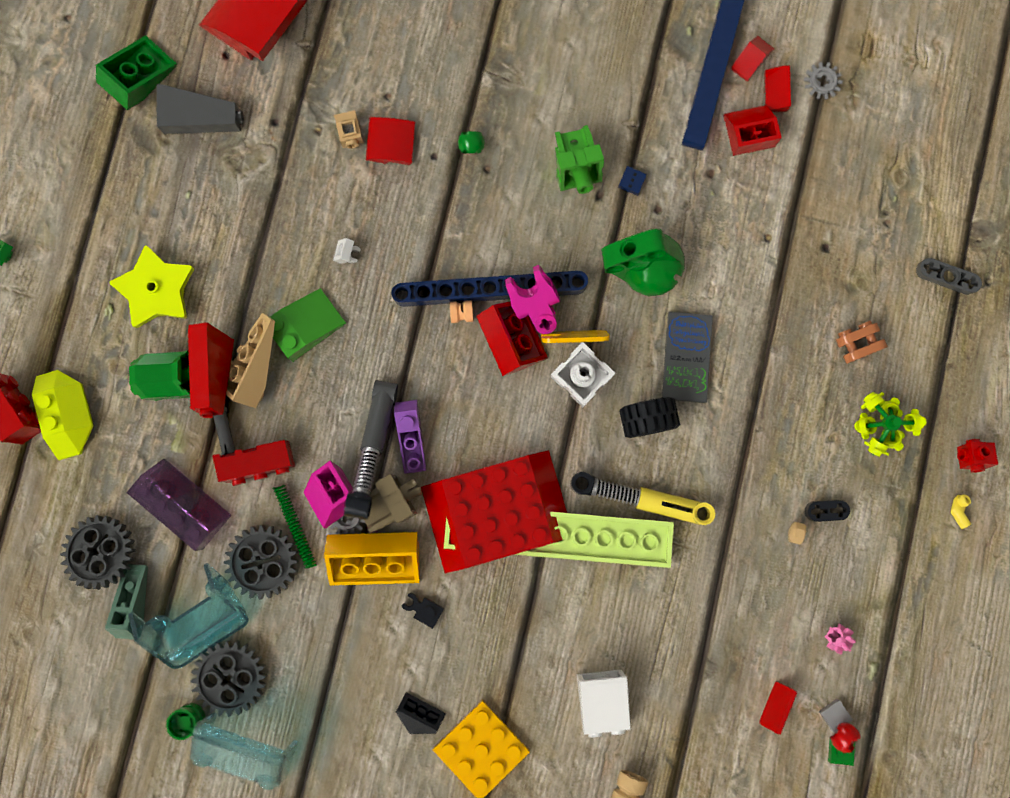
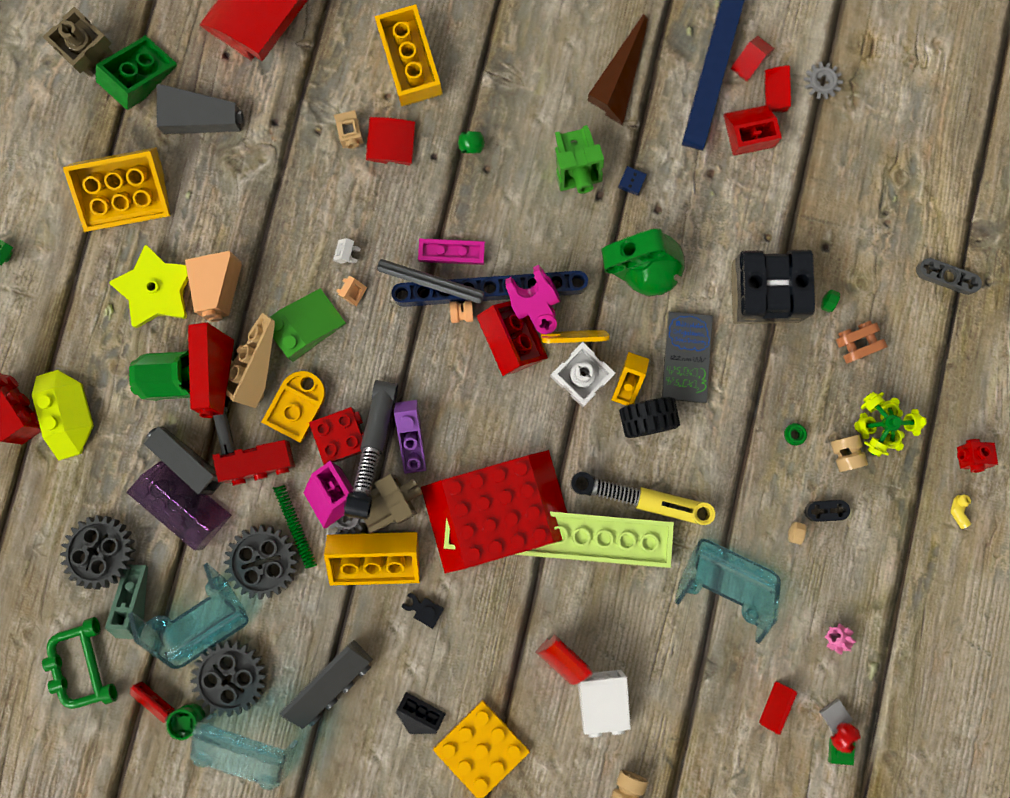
(53, 663): none -> green bar
(79, 41): none -> dark tan piece
(118, 189): none -> yellow slope
(151, 701): none -> red slope
(183, 461): none -> dark grey slope
(213, 284): none -> light nougat slope
(295, 406): none -> yellow plate
(325, 687): none -> dark grey slope
(338, 435): none -> red brick
(352, 290): none -> light nougat tile
(408, 55): none -> yellow brick
(430, 281): none -> dark grey axle
(451, 251): none -> dark pink plate
(564, 660): none -> red slope
(615, 85): none -> reddish brown wedge
(630, 379): none -> yellow slope
(736, 580): none -> clear light blue windscreen
(772, 287): none -> black piece
(802, 434): none -> green plate
(830, 301): none -> green tile
(849, 461): none -> tan wheel

